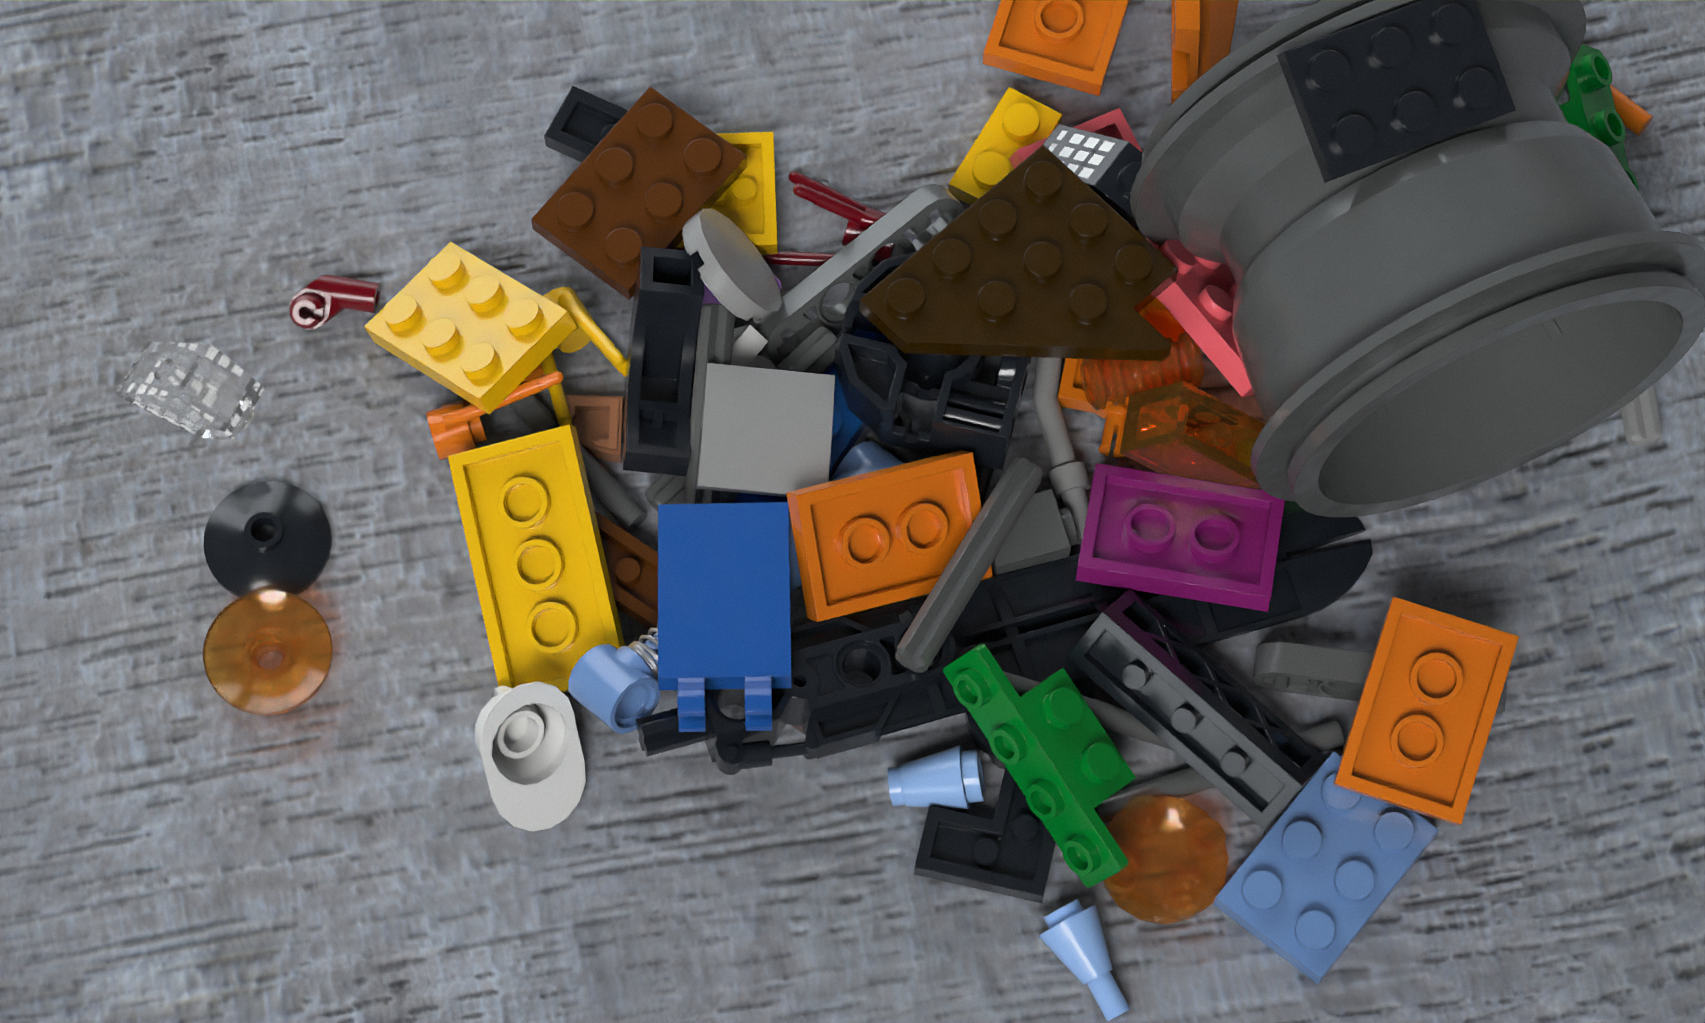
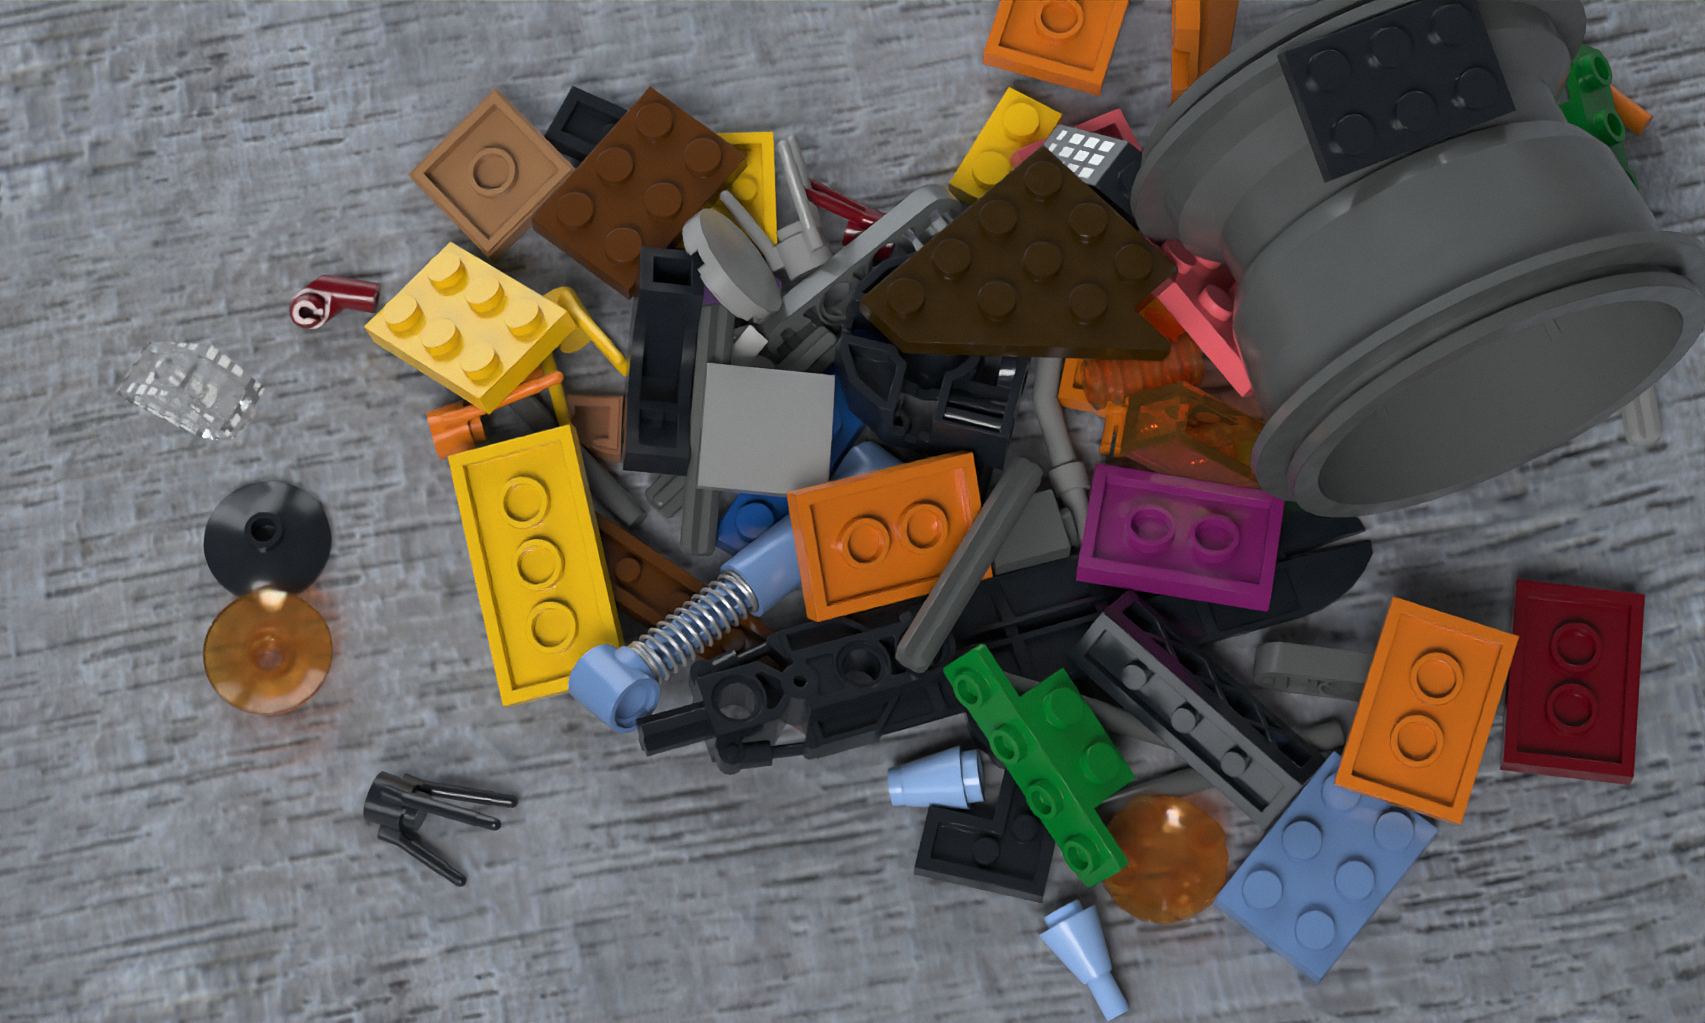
(404, 803): none -> black plant
(492, 174): none -> medium nougat plate
(531, 754): white piece -> none
(724, 606): blue tile -> none
(802, 243): none -> light grey plant
(1573, 682): none -> dark red plate

